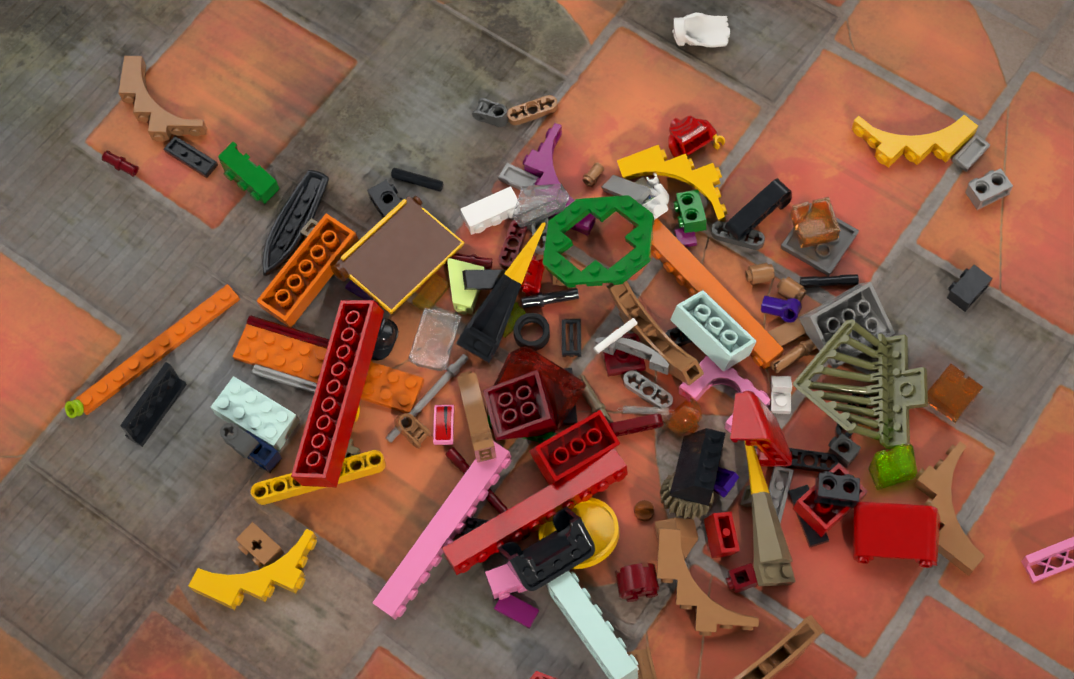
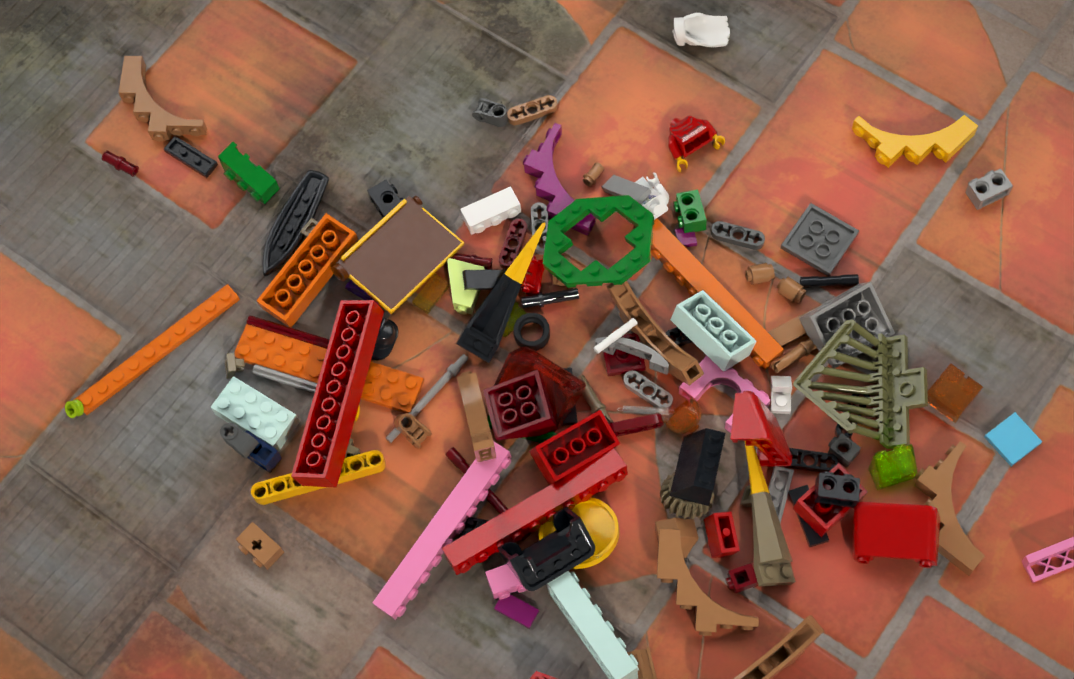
(153, 405): black fence -> none
(233, 365): none -> dark tan tile
(260, 583): yellow arch -> none
(417, 179): black axle -> none
(435, 339): clear slope -> none
(443, 425): slope -> none
(516, 177): light grey tile -> none
(539, 203): clear slope -> none
(571, 353): black tile -> none
(637, 581): dark red brick -> none
(644, 510): dark orange tile -> none
(680, 168): yellow arch -> none
(724, 481): dark purple slope -> none
(761, 206): black beam -> none
(781, 308): dark purple piece -> none
(815, 227): clear orange piece -> none
(969, 287): black brick -> none
(970, 152): light grey tile -> none
(1013, 439): none -> medium azure tile

